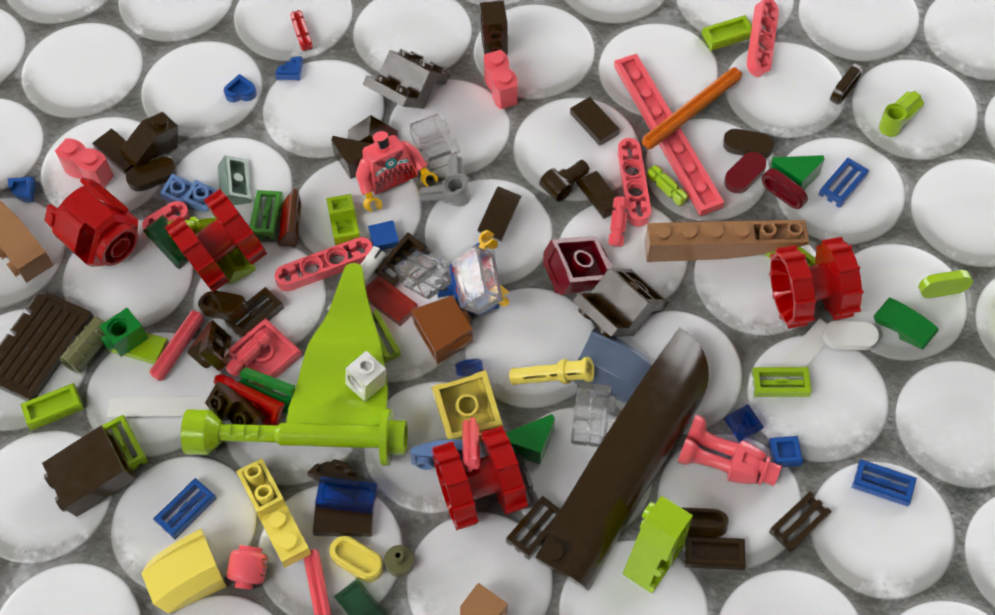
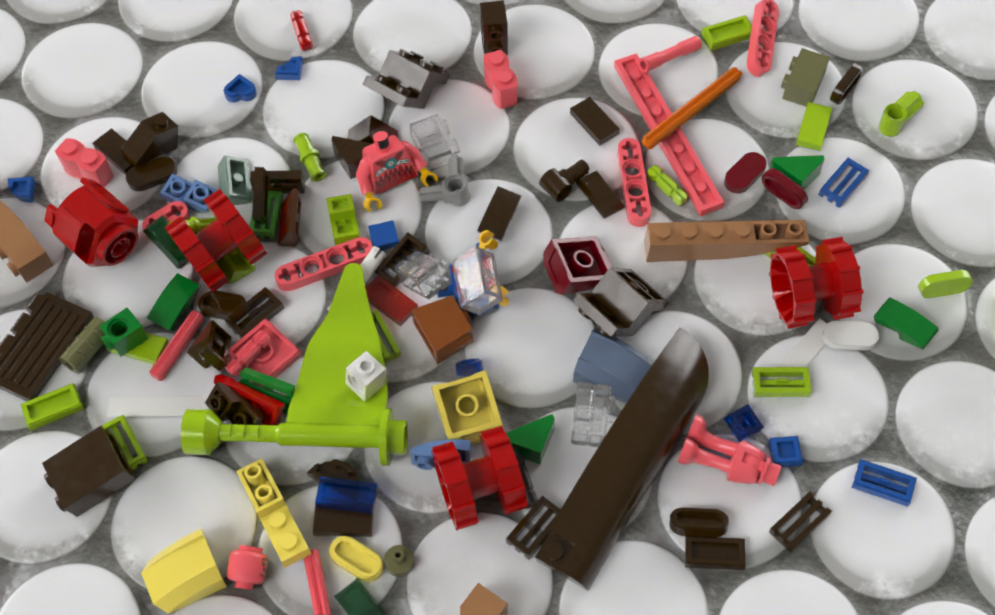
(173, 301): none -> green slope
(173, 526): blue tile -> none
(260, 195): none -> dark brown tile
(283, 181): none -> dark brown tile
(309, 157): none -> lime pin
(470, 444): coral axle -> none
(564, 372): light yellow pin -> none
(618, 221): coral axle -> none
(658, 543): lime wedge -> none
(659, 58): none -> coral piece
(744, 141): dark brown tile -> none
(805, 77): none -> olive brick
(814, 126): none -> lime tile

